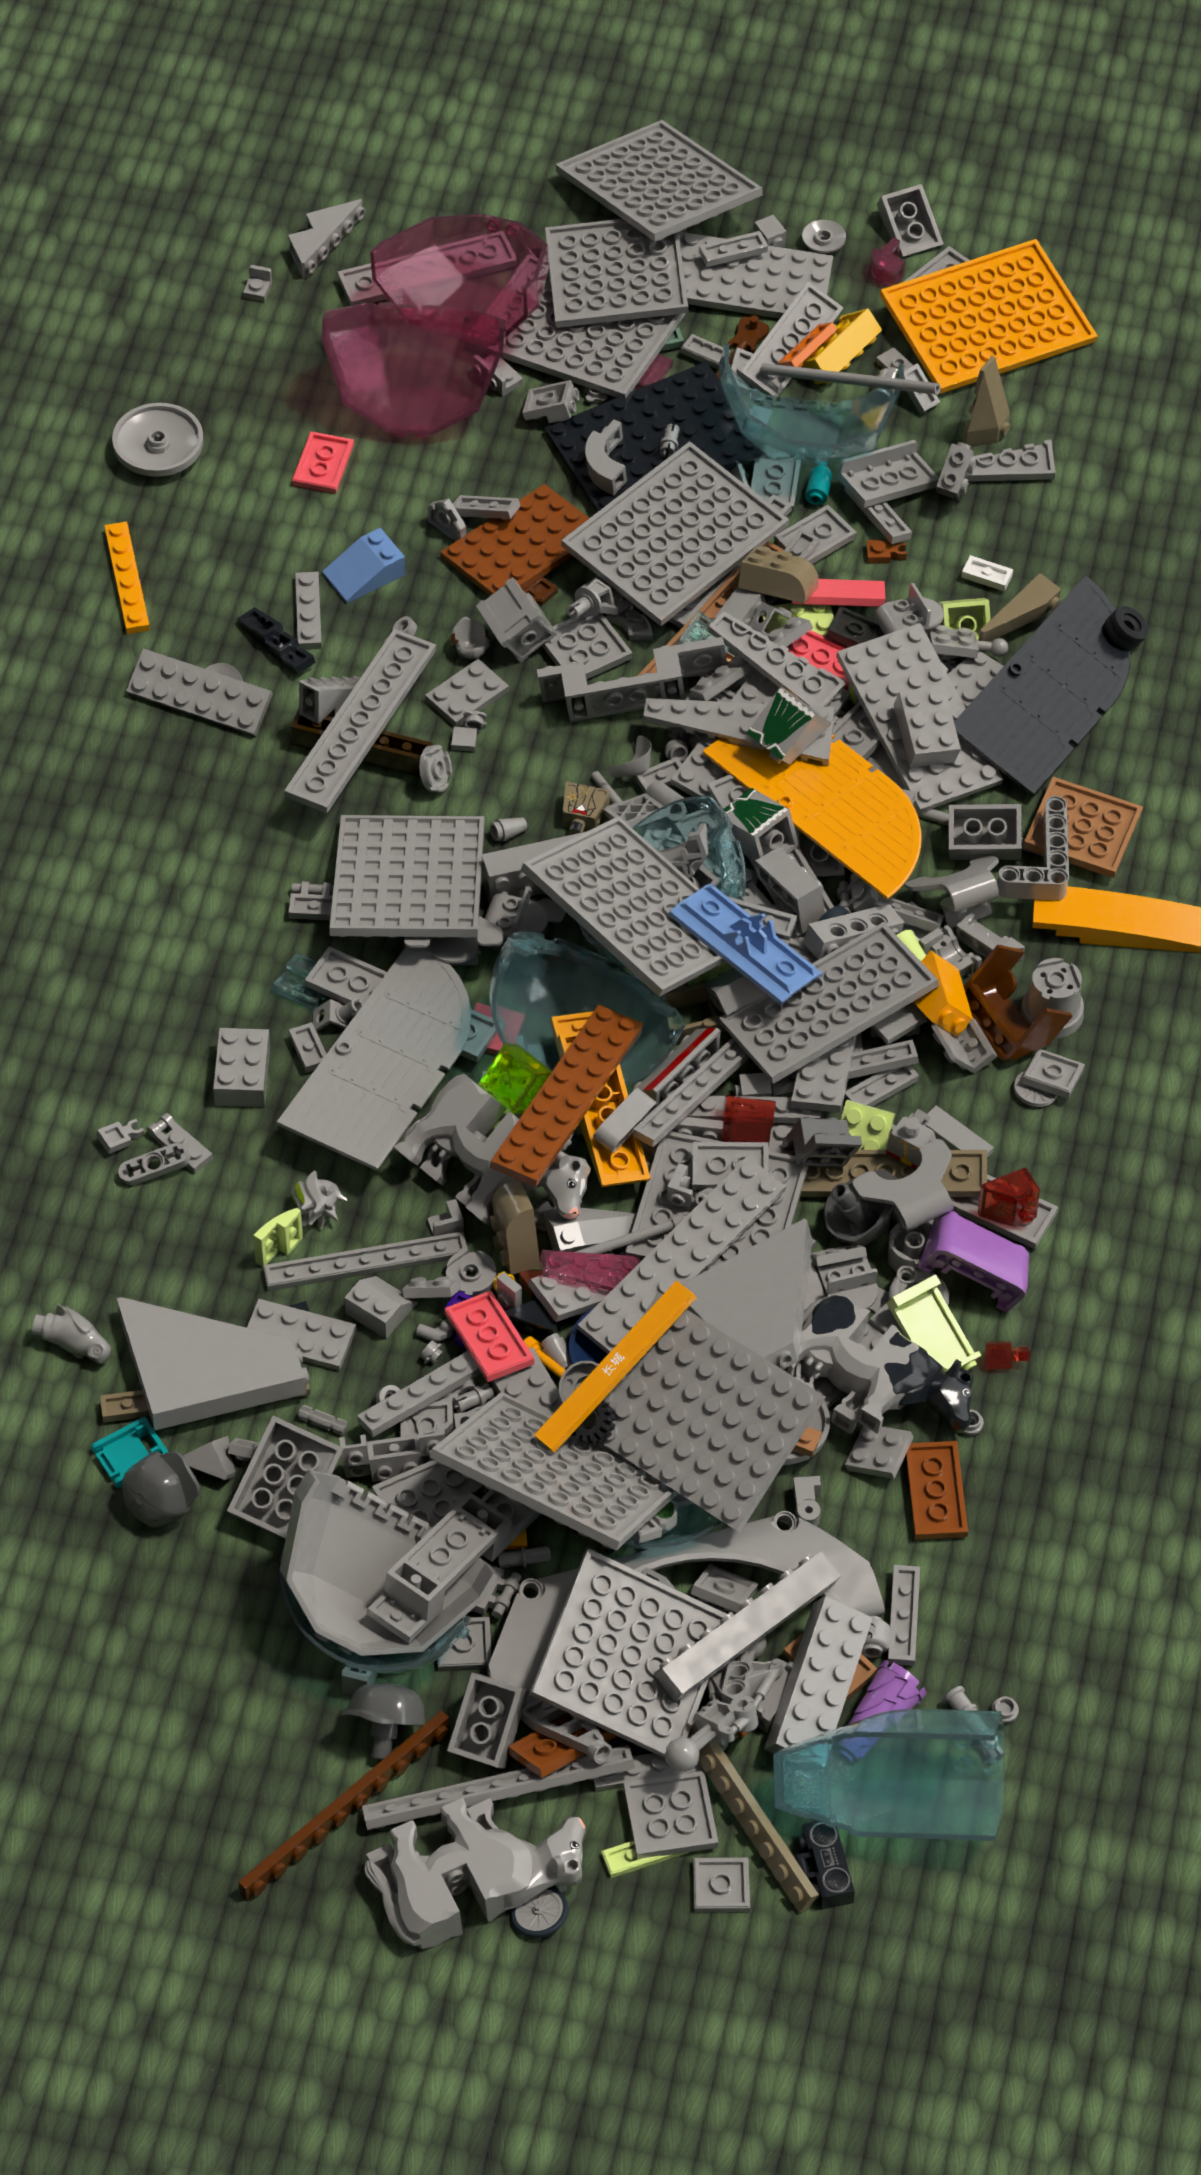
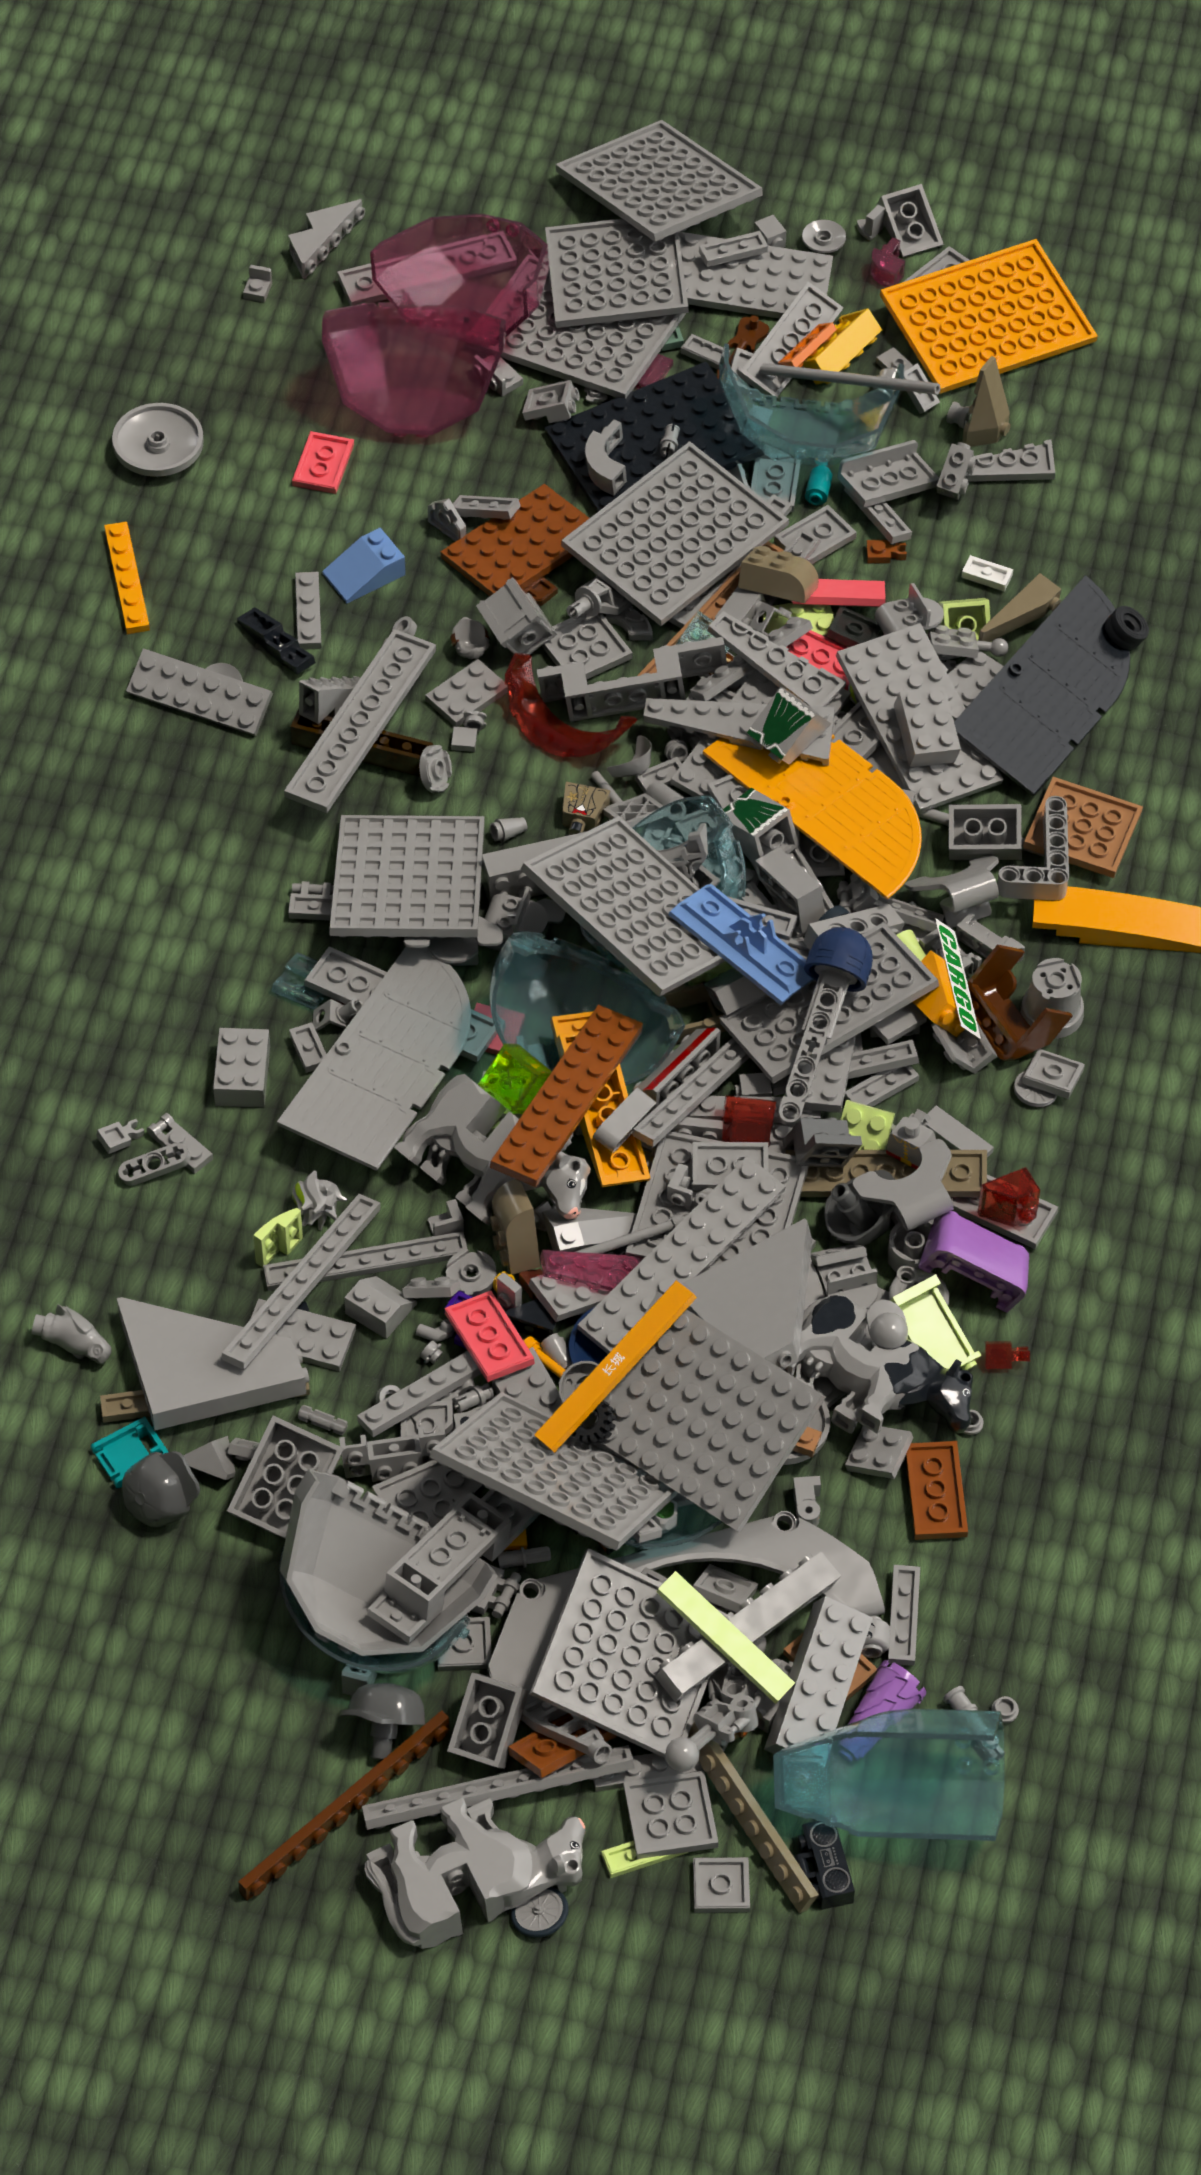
(300, 1281): none -> light grey plate
(542, 725): none -> clear red windscreen
(725, 1637): none -> yellowish green tile
(841, 963): none -> piece
(872, 224): none -> light grey tile
(887, 1324): none -> light grey cap
(958, 414): none -> light grey wheel
(958, 978): none -> sticker

